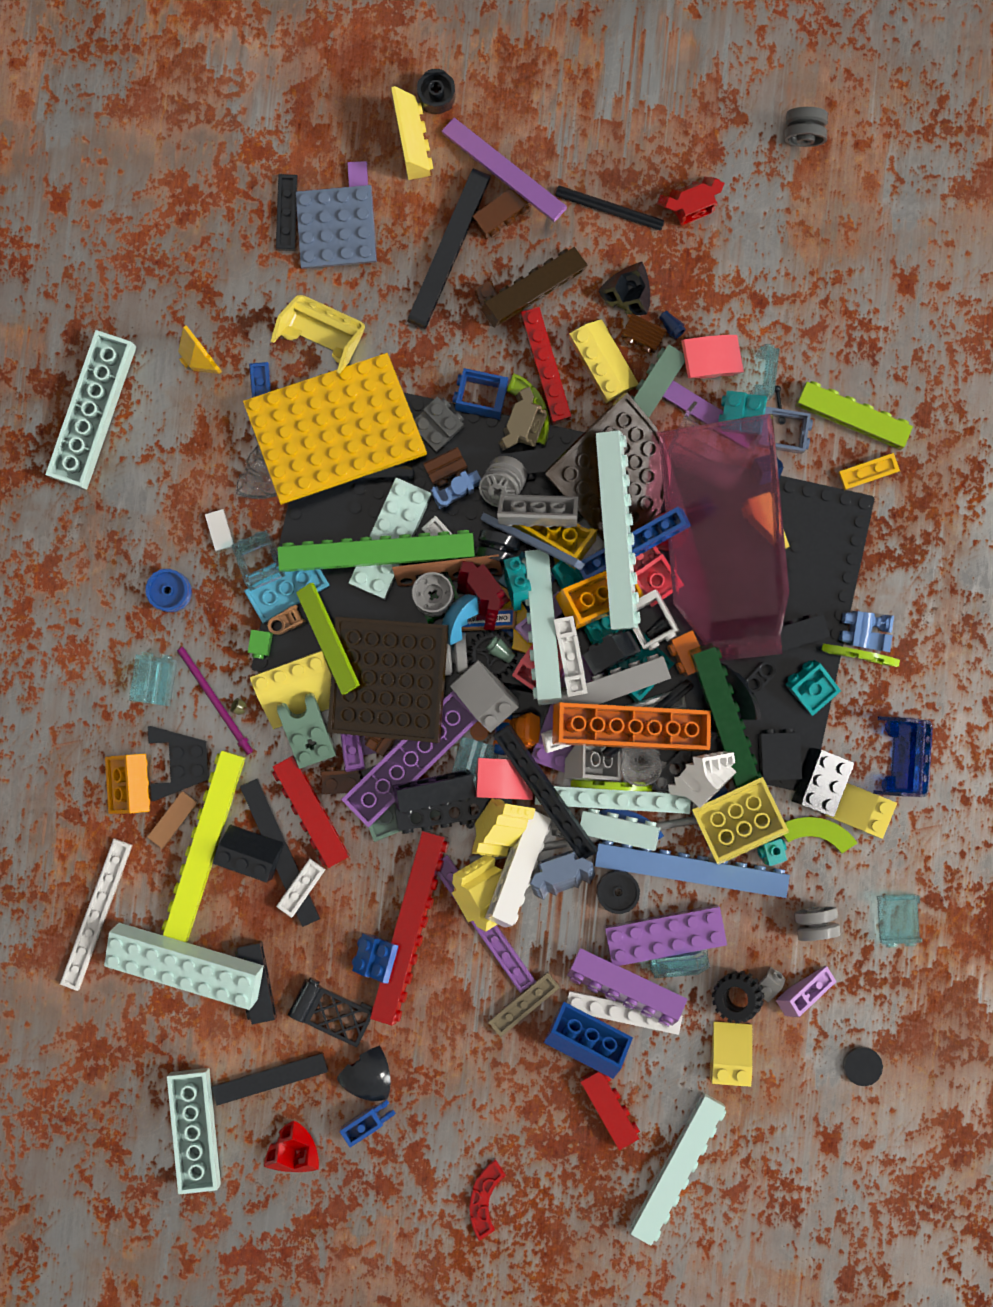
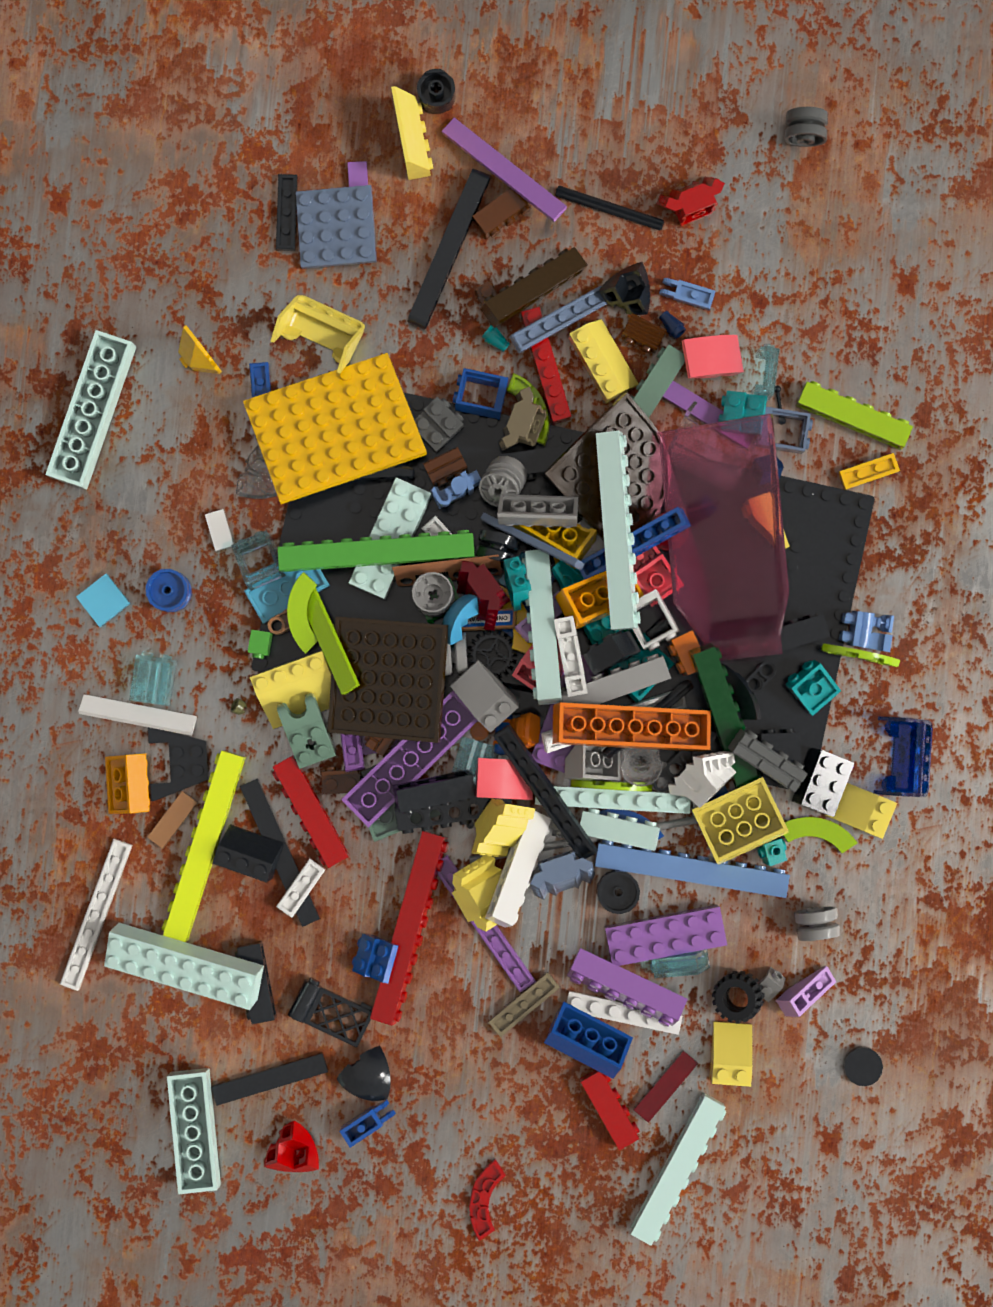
(103, 600): none -> medium azure tile
(137, 714): none -> white tile
(243, 742): magenta bar -> none
(297, 612): none -> lime tile
(495, 338): none -> teal cone
(500, 649): sand green cone -> none
(557, 320): none -> sand blue tile
(665, 1086): none -> dark red tile
(689, 293): none -> medium blue hinge
(767, 760): none -> dark grey brick
(898, 920): clear light blue panel -> none

